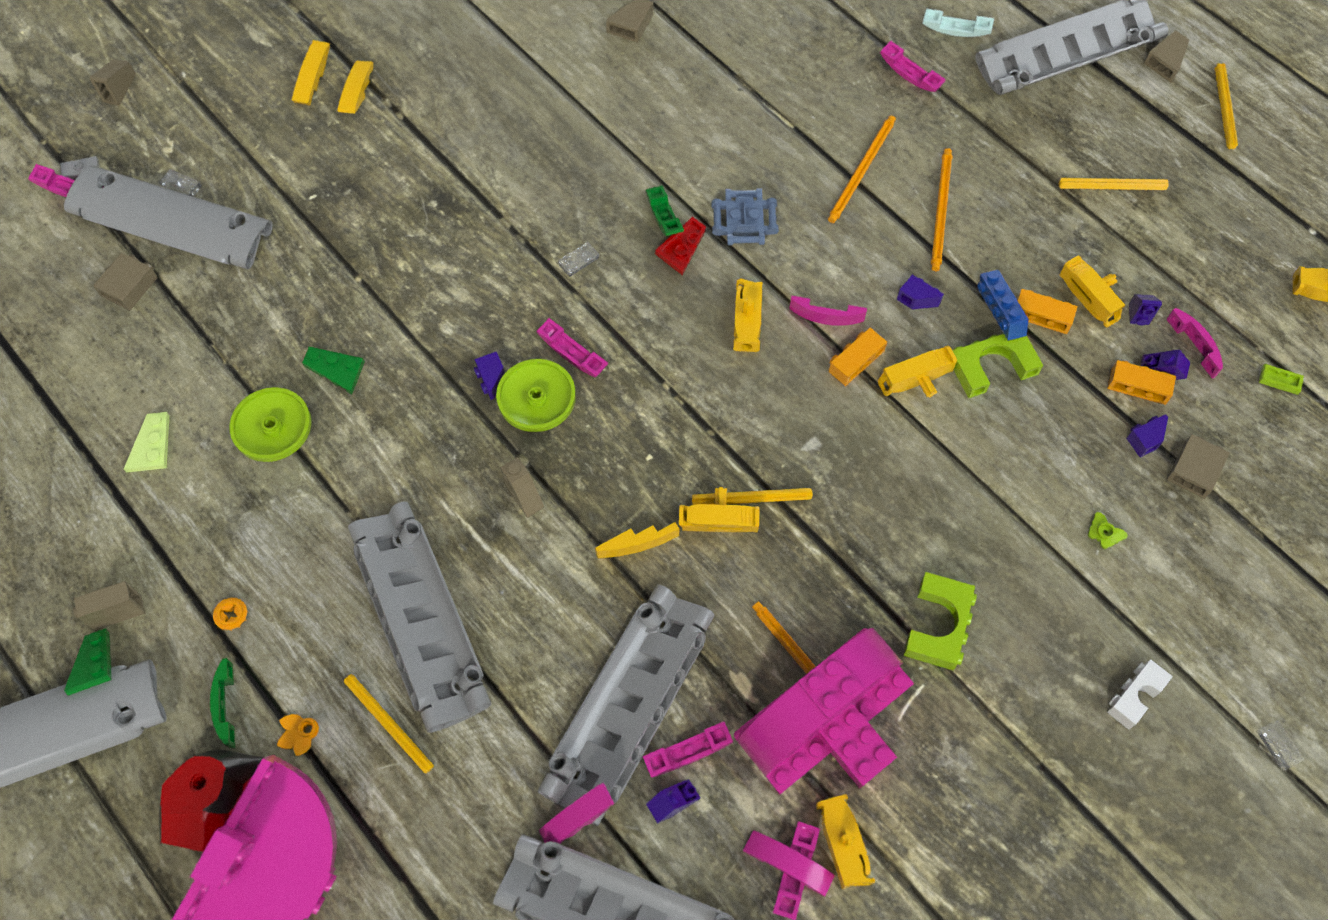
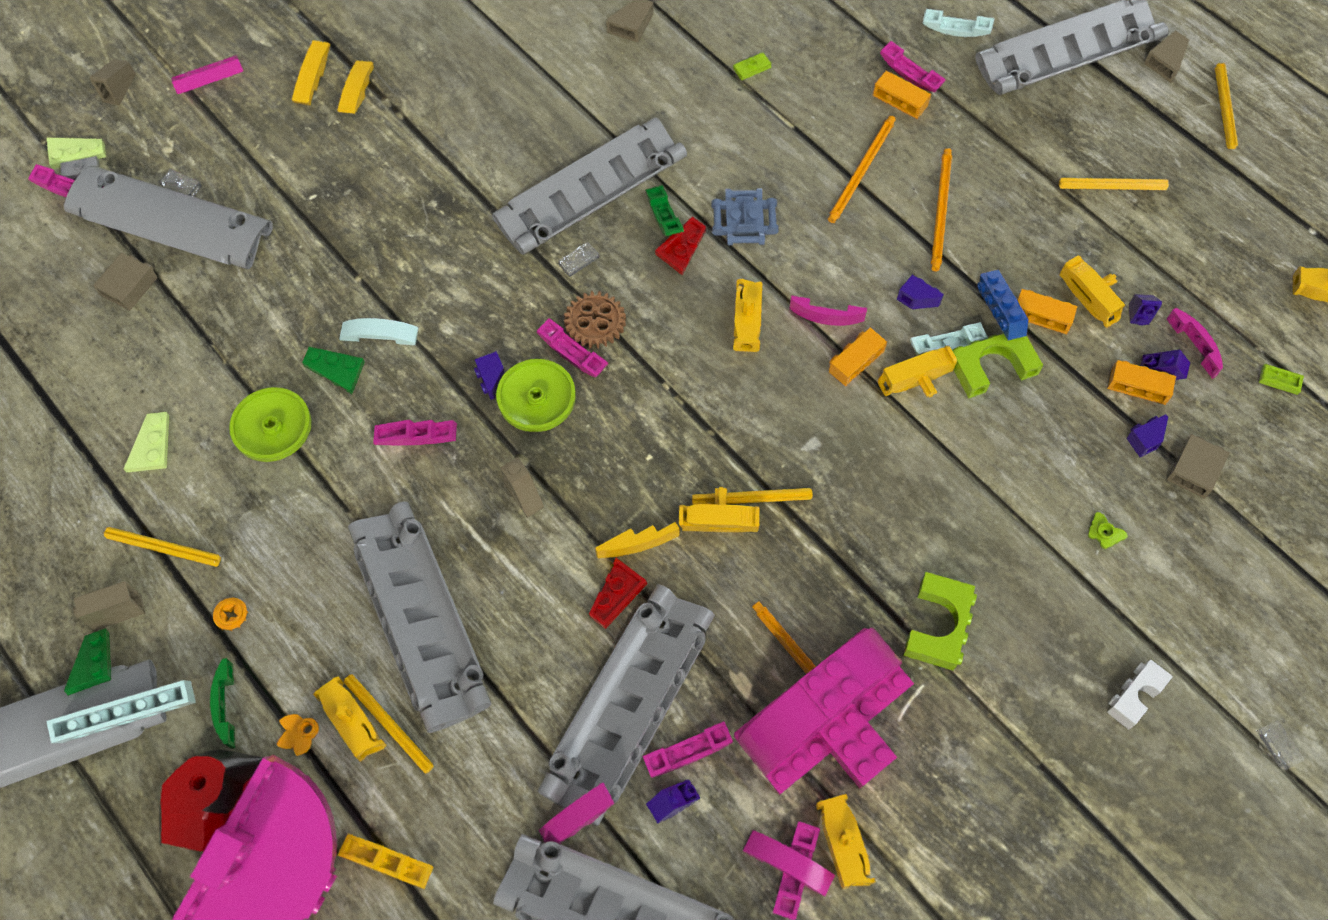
(71, 149): none -> yellowish green wing
(121, 712): none -> light aqua brick
(162, 546): none -> yellow axle
(206, 74): none -> dark pink slope
(349, 719): none -> yellow piece
(379, 329): none -> light aqua slope
(385, 861): none -> yellow slope
(415, 433): none -> dark pink slope
(587, 185): none -> light grey panel
(595, 319): none -> medium nougat gear
(618, 591): none -> red wing
(752, 66): none -> lime plate
(901, 94): none -> light orange brick
(962, 338): none -> light aqua slope

